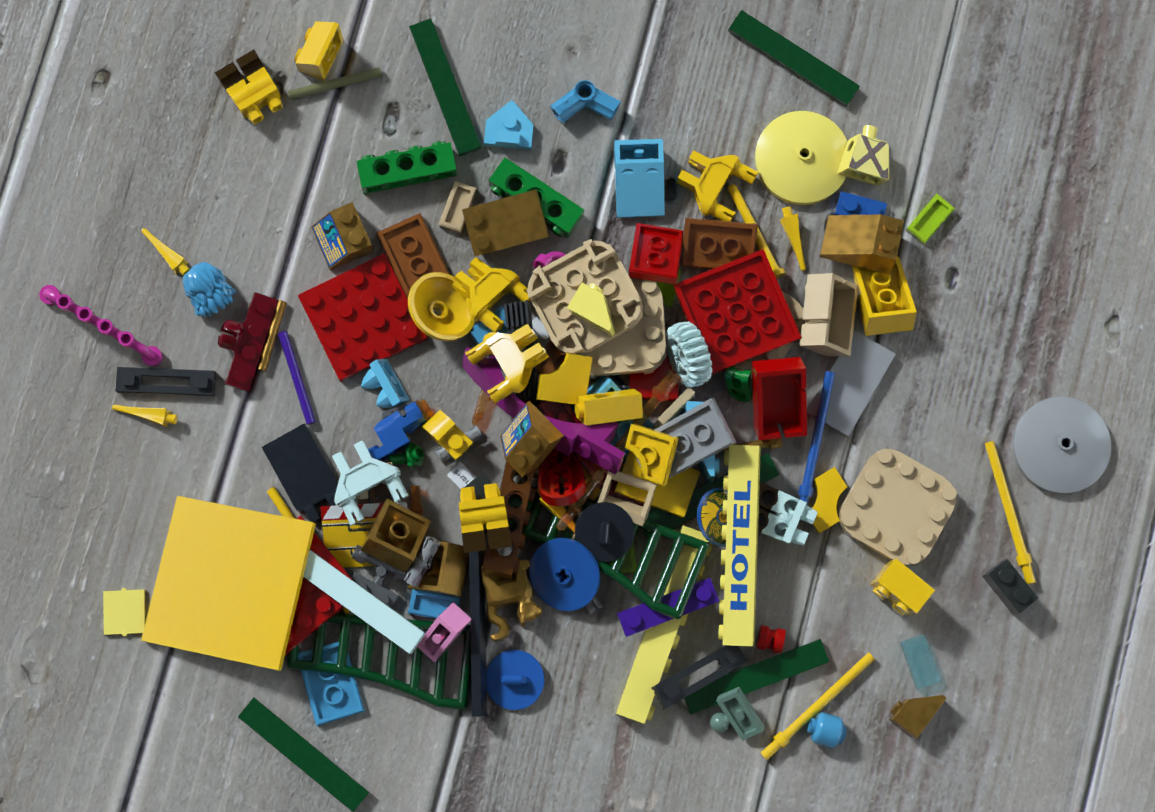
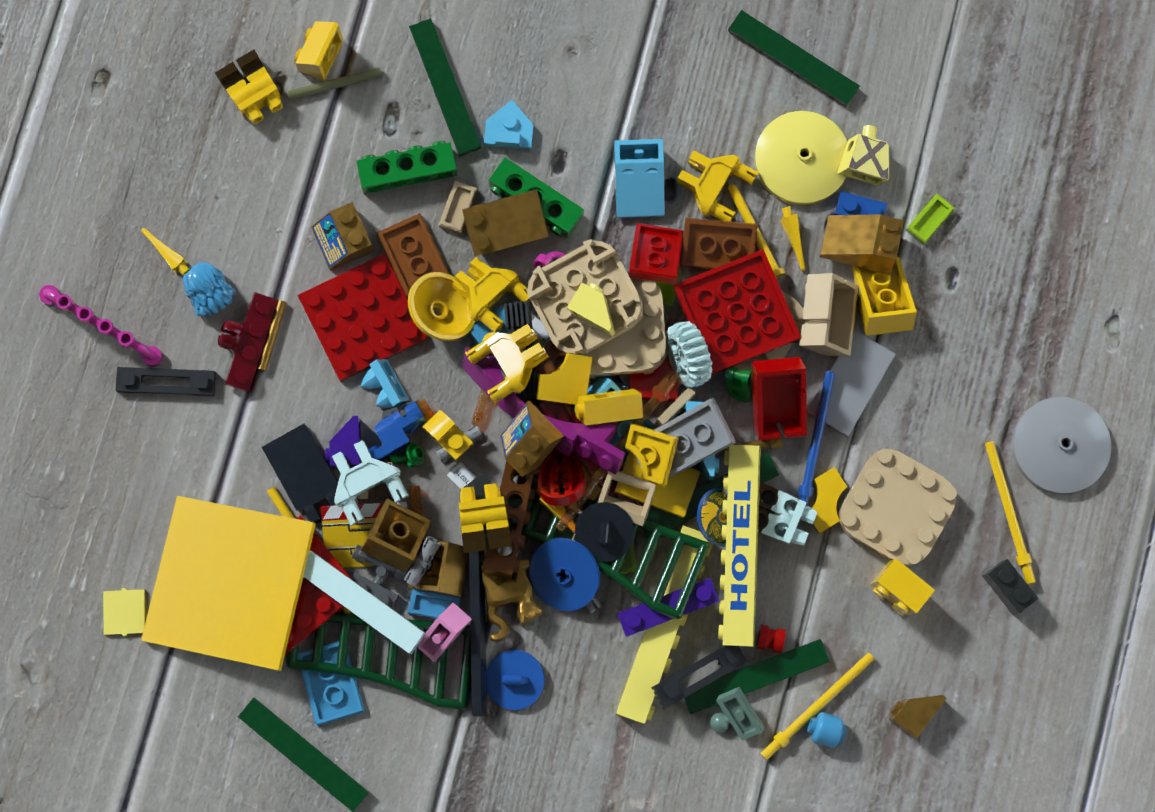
(156, 415): yellow piece -> none
(297, 378): dark purple piece -> none
(344, 442): none -> dark purple slope
(573, 103): dark azure piece -> none
(920, 661): clear light blue tile -> none

